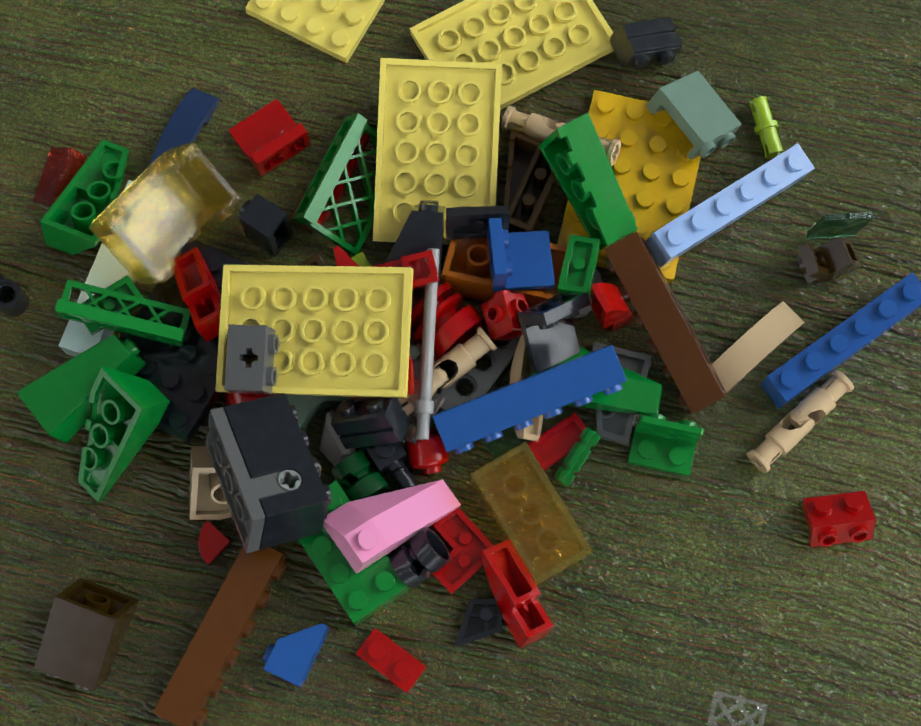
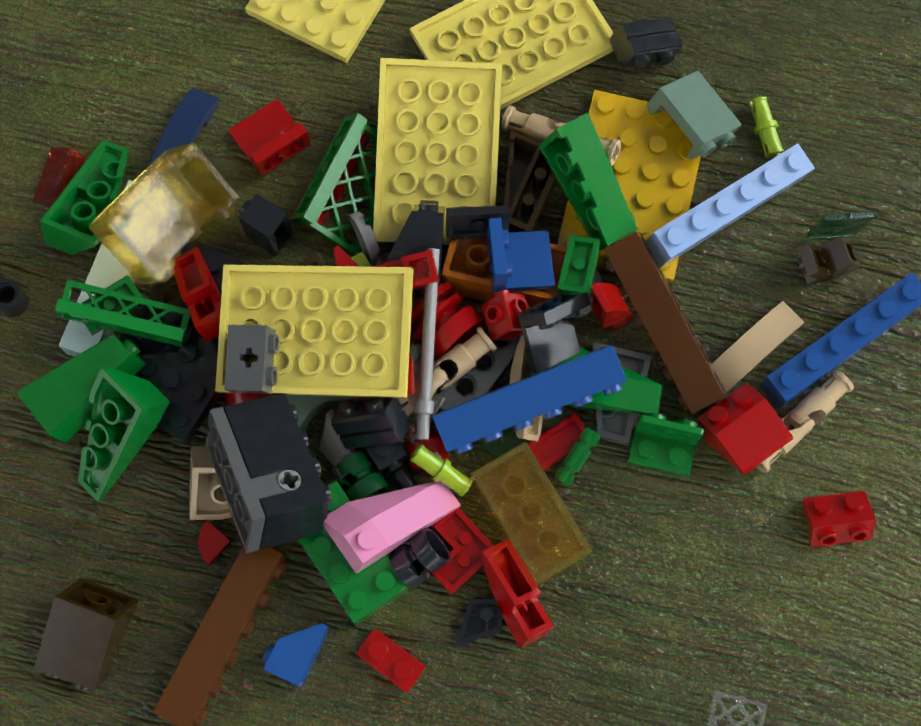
(366, 238): none -> light grey tile
(441, 470): none -> lime pin
(744, 429): none -> red slope

